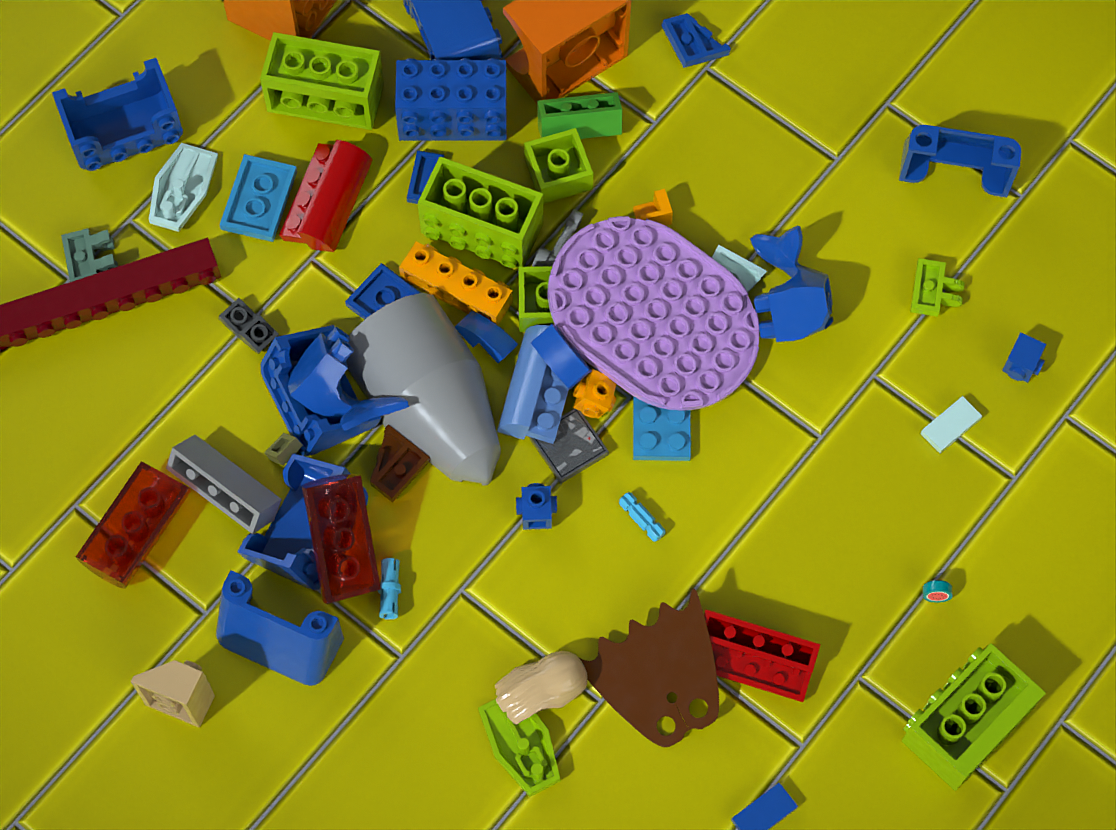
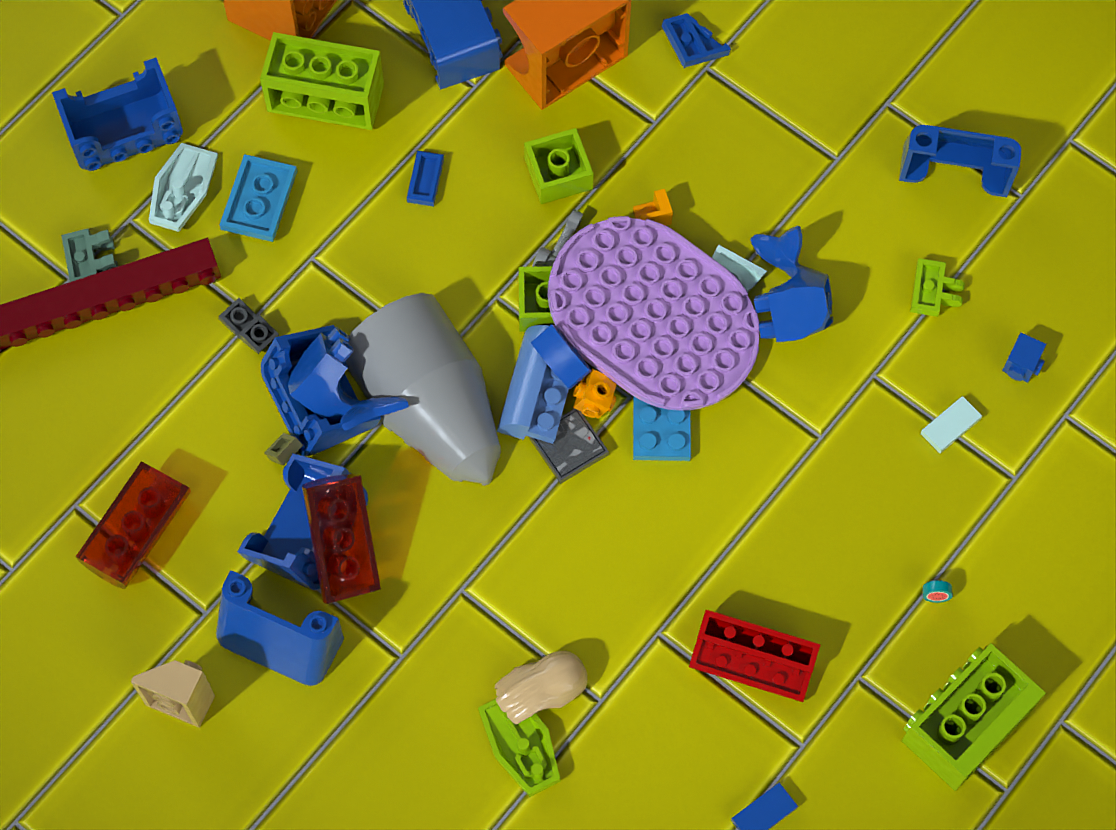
(223, 484): light grey brick -> none
(326, 196): red brick -> none
(378, 290): blue tile -> none
(389, 588): medium azure pin -> none
(396, 464): reddish brown wing -> none
(451, 100): blue brick -> none
(455, 283): light orange brick -> none
(480, 213): lime brick -> none
(490, 336): blue slope -> none
(536, 506): blue brick -> none
(590, 114): bright green brick -> none
(642, 516): medium azure axle -> none
(654, 662): reddish brown piece -> none

